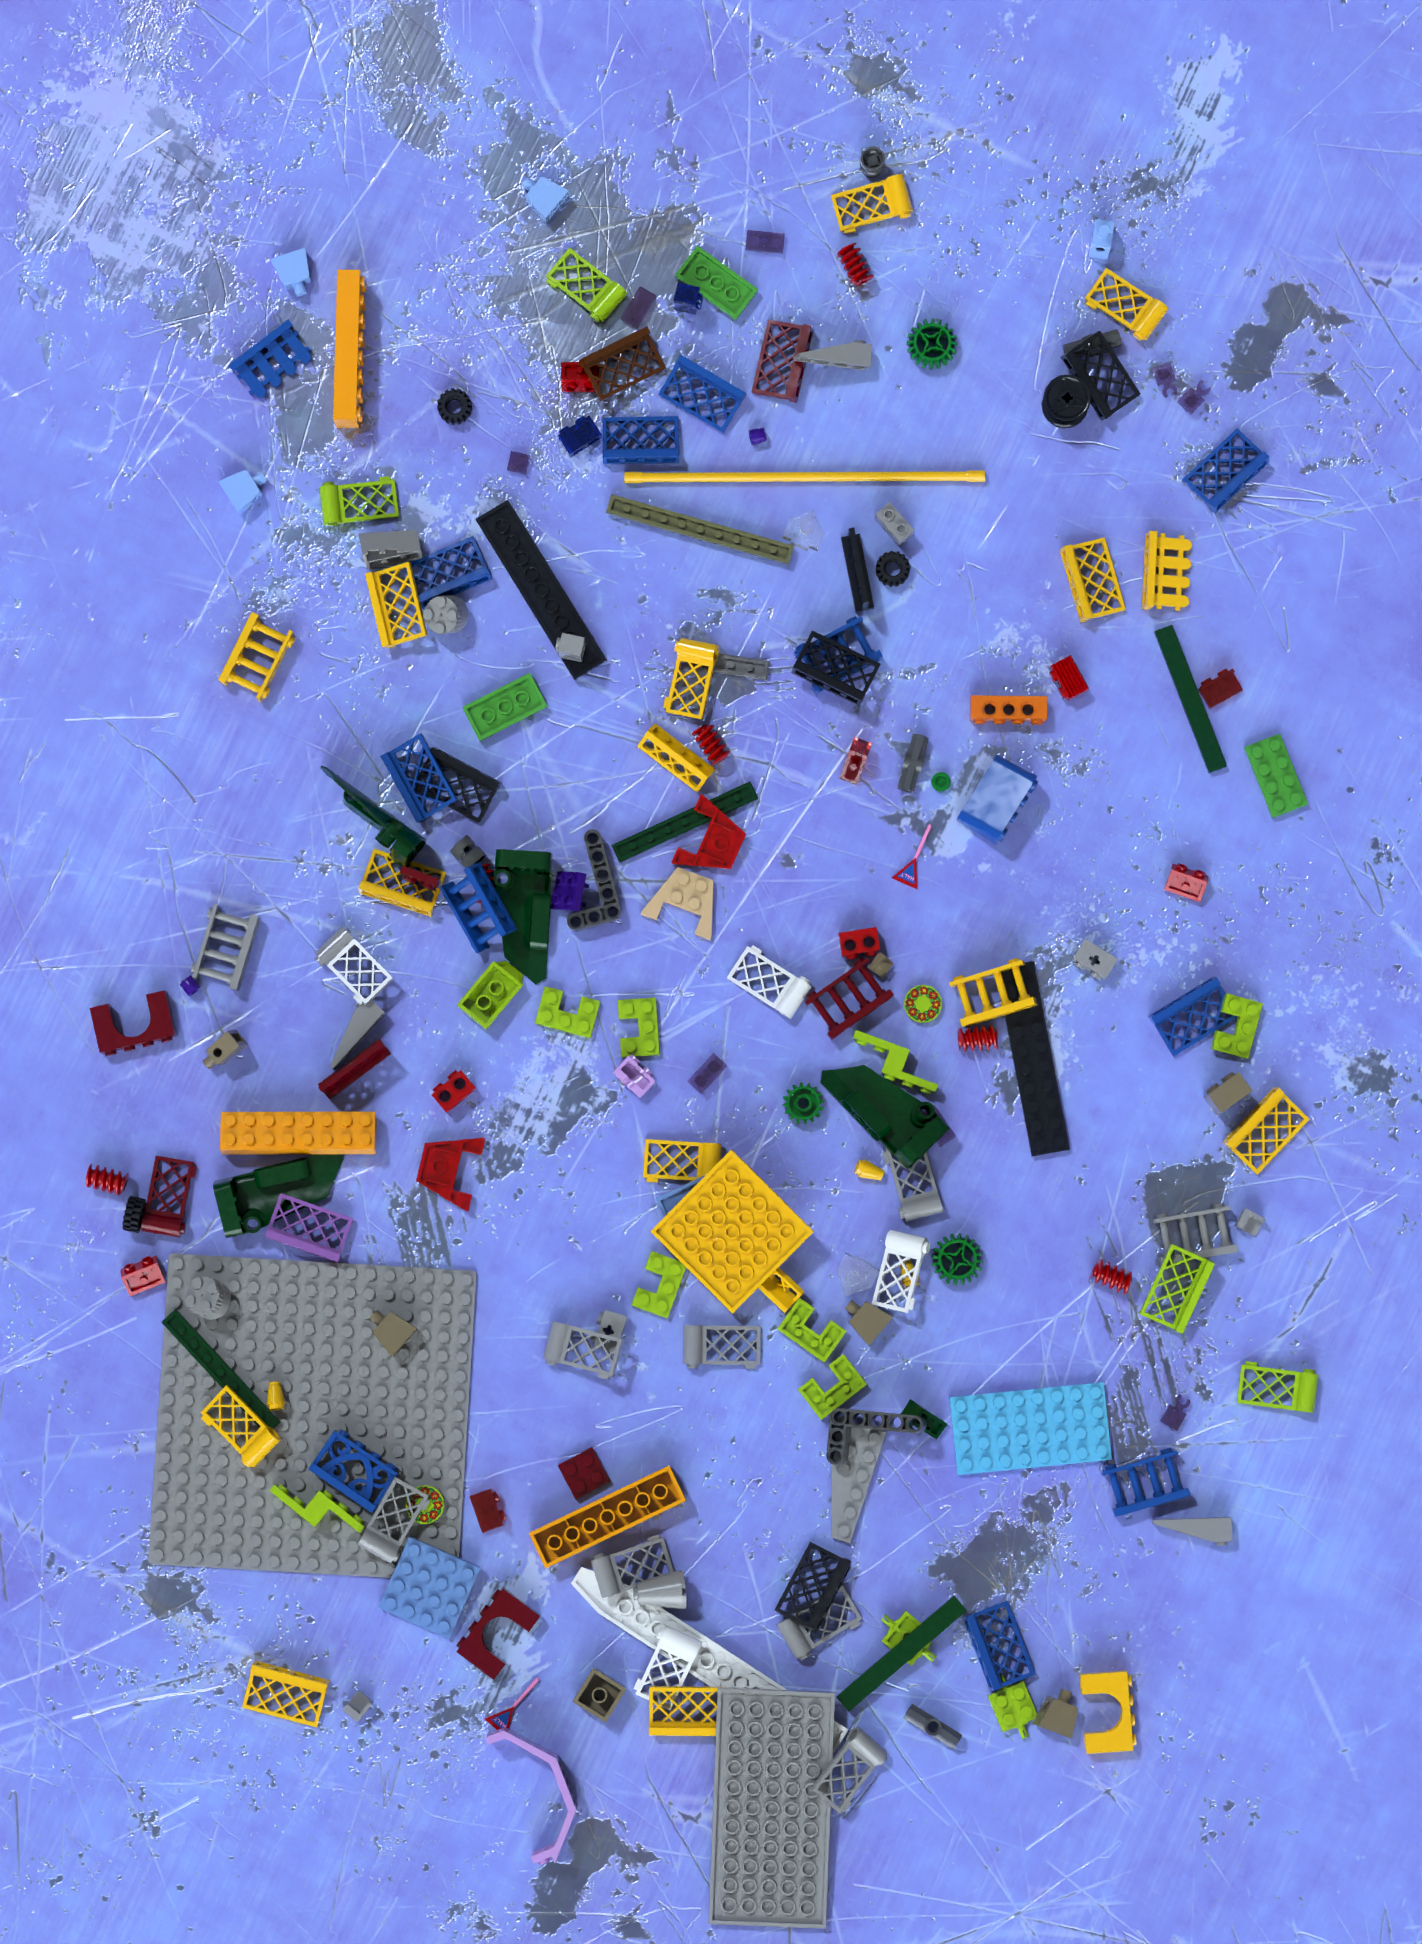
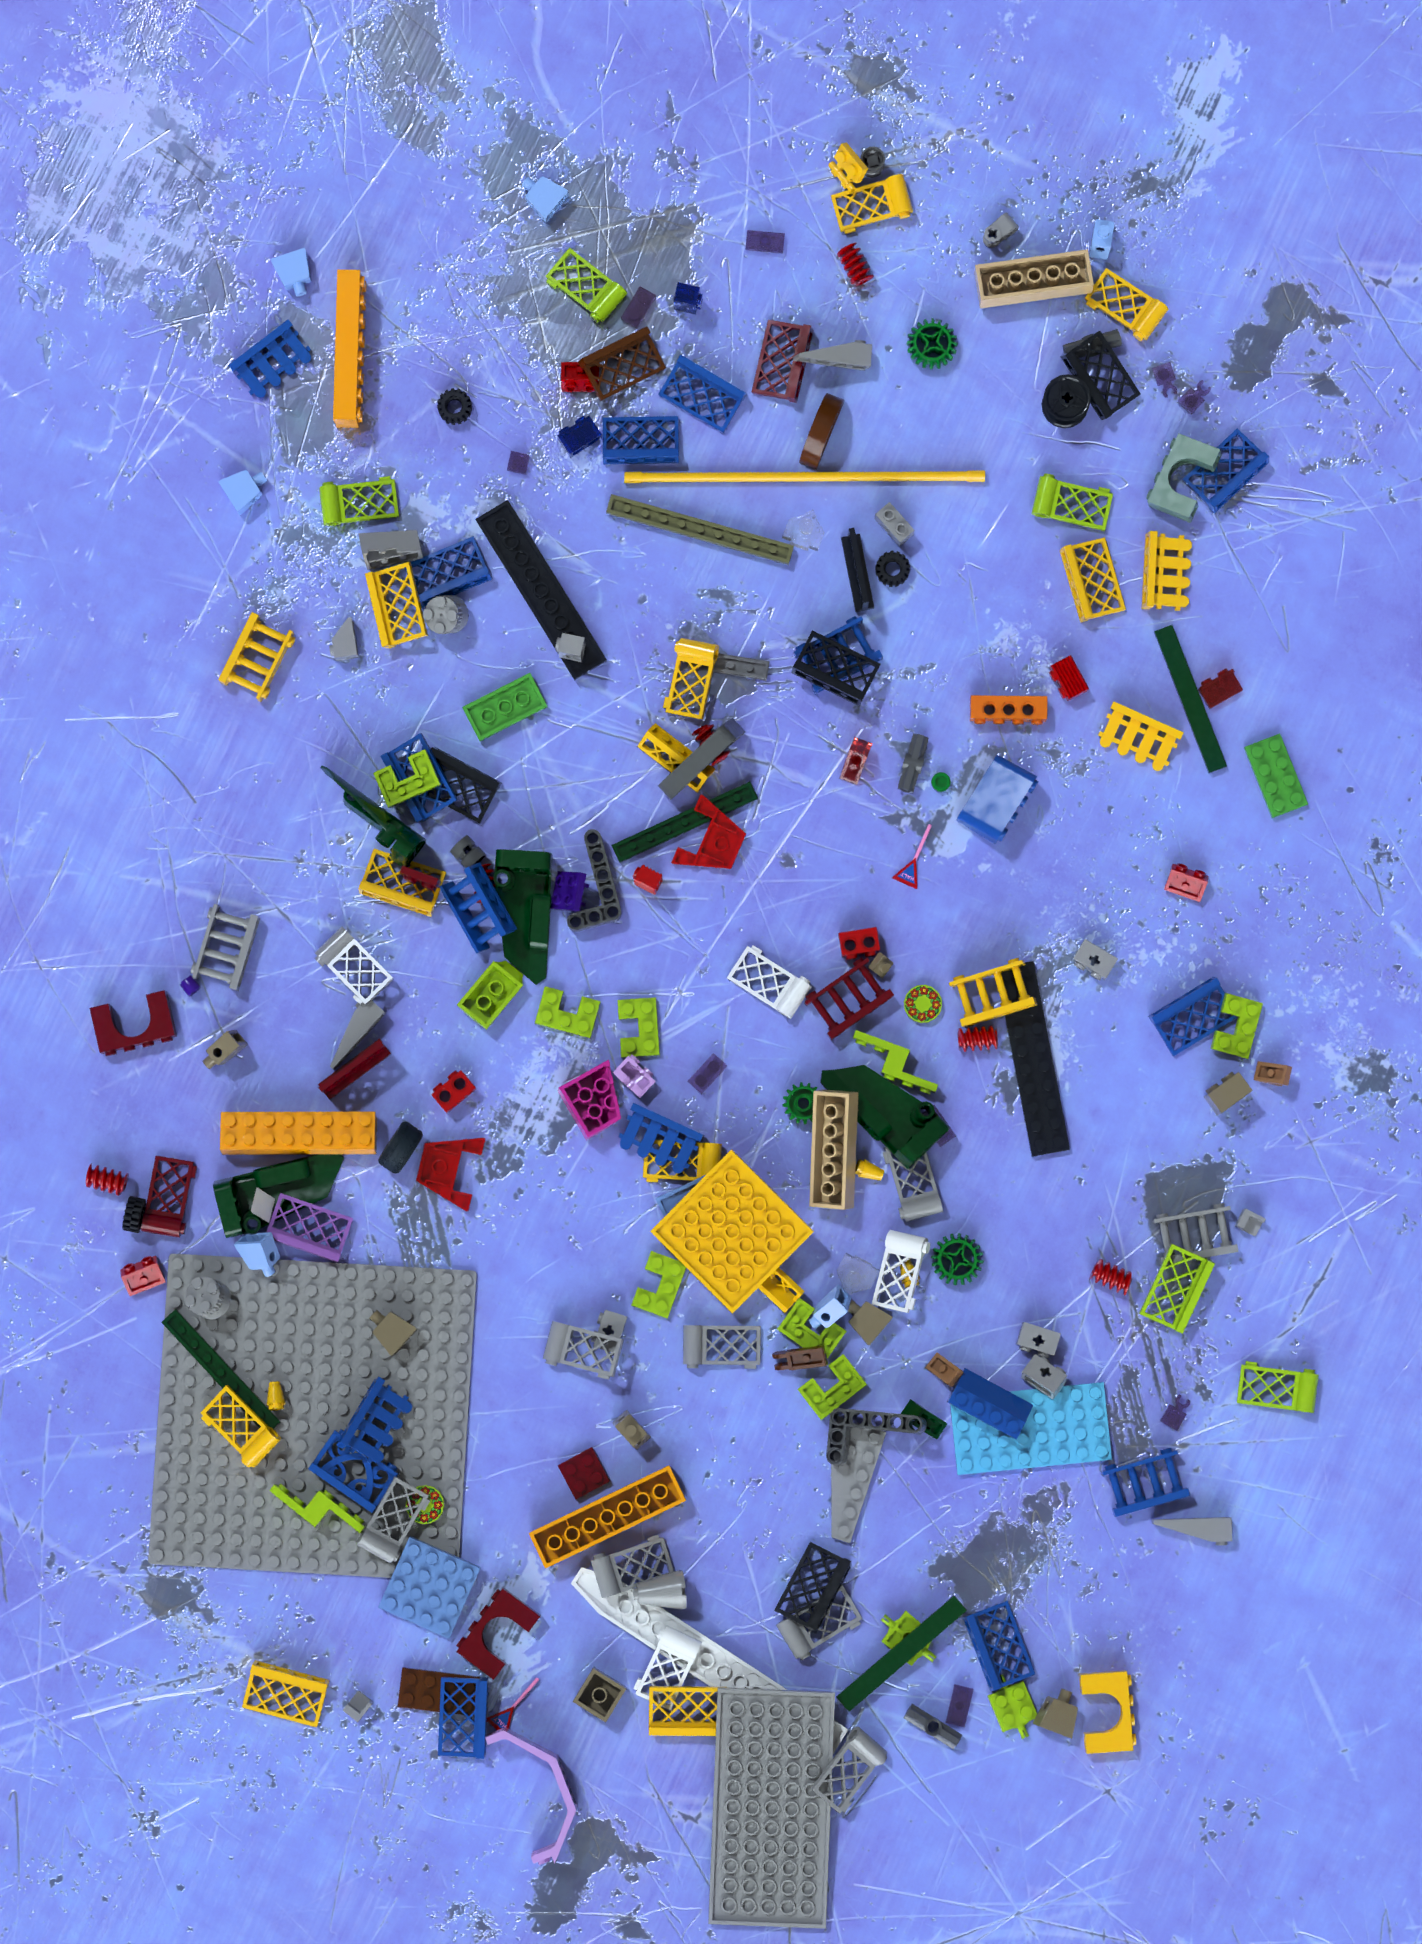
(258, 1251): none -> light blue torso
(262, 1205): none -> white sticker
(344, 642): none -> light grey slope
(367, 1428): none -> blue fence
(399, 792): none -> lime plate
(400, 1147): none -> black wheel
(422, 1691): none -> reddish brown plate
(479, 1721): none -> blue fence
(487, 1510): clear red bracket -> none
(592, 1100): none -> dark pink wedge
(631, 1430): none -> dark tan torso
(647, 879): none -> red brick
(650, 1136): none -> blue fence
(689, 893): tan wing -> none
(701, 758): none -> dark grey beam
(717, 282): bright green plate -> none
(757, 436): dark purple hose -> none
(801, 1358): none -> reddish brown hinge
(821, 430): none -> reddish brown window
(831, 1308): none -> light blue torso
(833, 1149): none -> tan brick
(851, 163): none -> yellow plate
(944, 1370): none -> medium nougat slope
(959, 1705): none -> clear purple plate
(990, 1403): none -> blue slope
(1001, 228): none -> light grey piece
(1033, 278): none -> tan brick
(1048, 494): none -> lime piece
(1048, 1385): none -> light grey brick
(1049, 1337): none -> light grey brick
(1133, 727): none -> yellow fence
(1183, 451): none -> sand green arch
(1254, 1118): yellow fence -> none
(1272, 1073): none -> medium nougat slope

